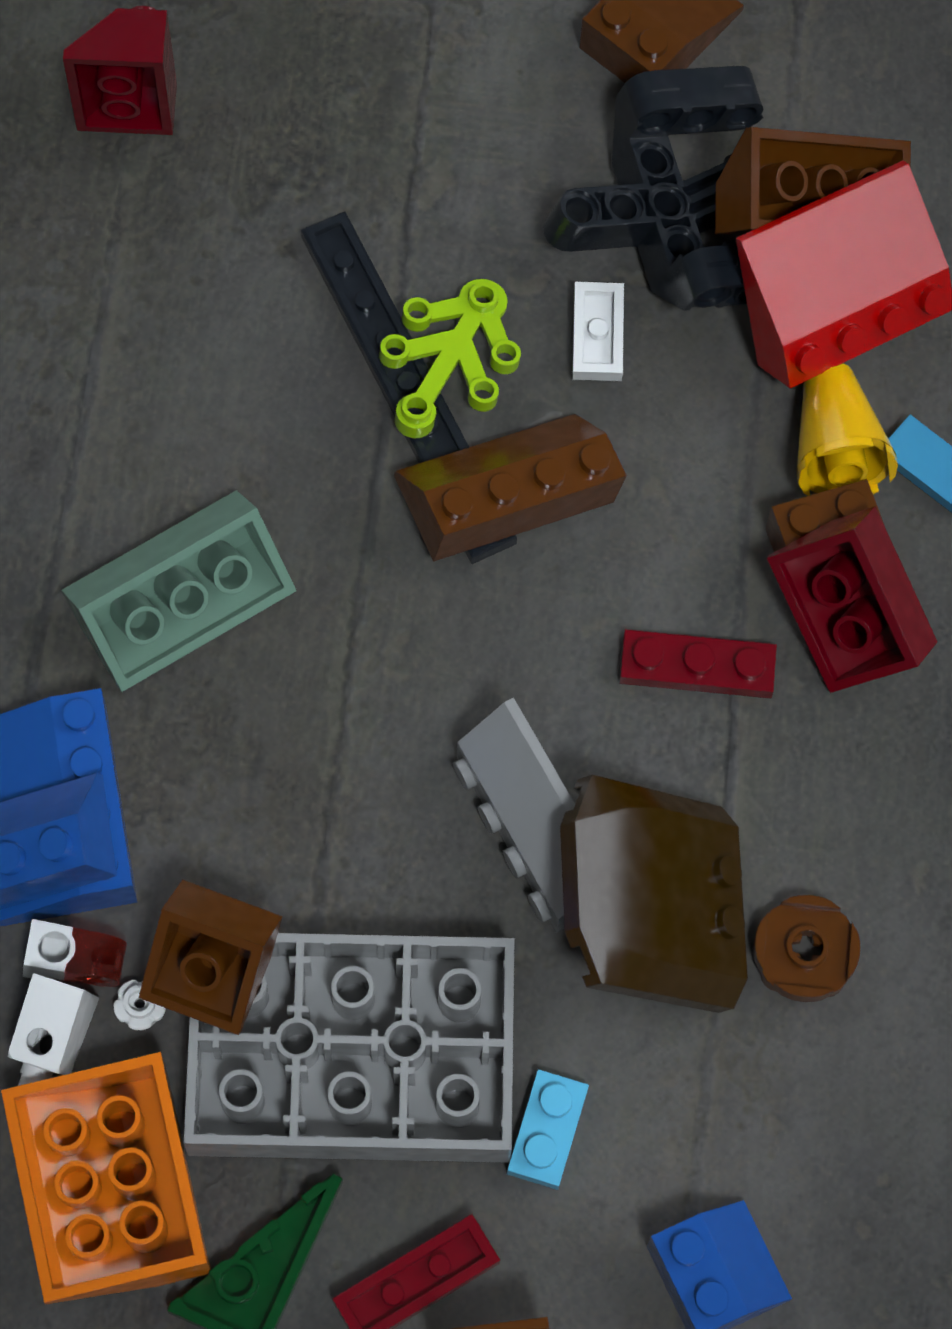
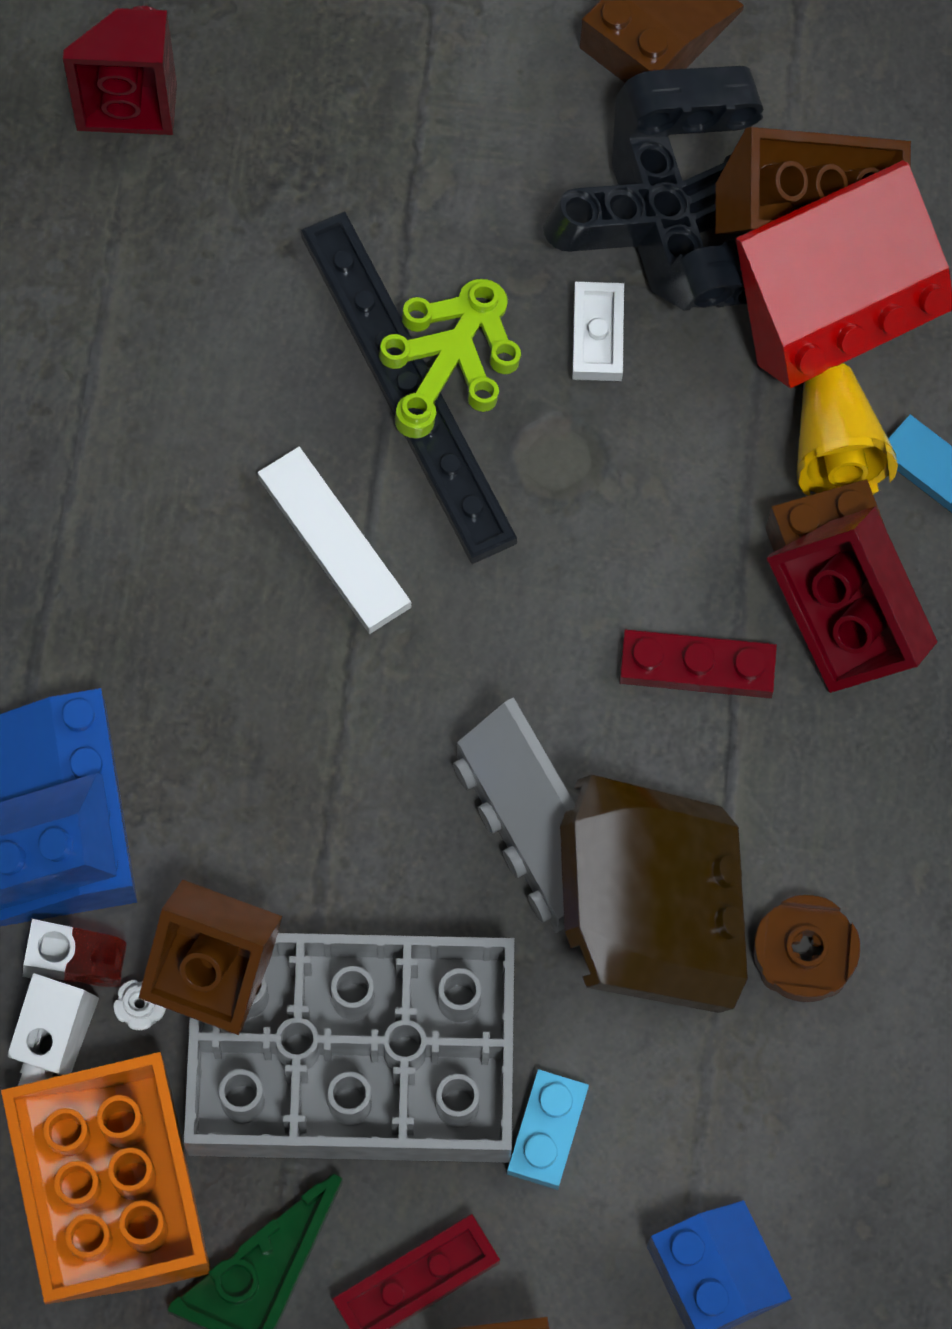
(179, 590): sand green slope -> none
(334, 540): none -> white tile
(511, 485): reddish brown slope -> none

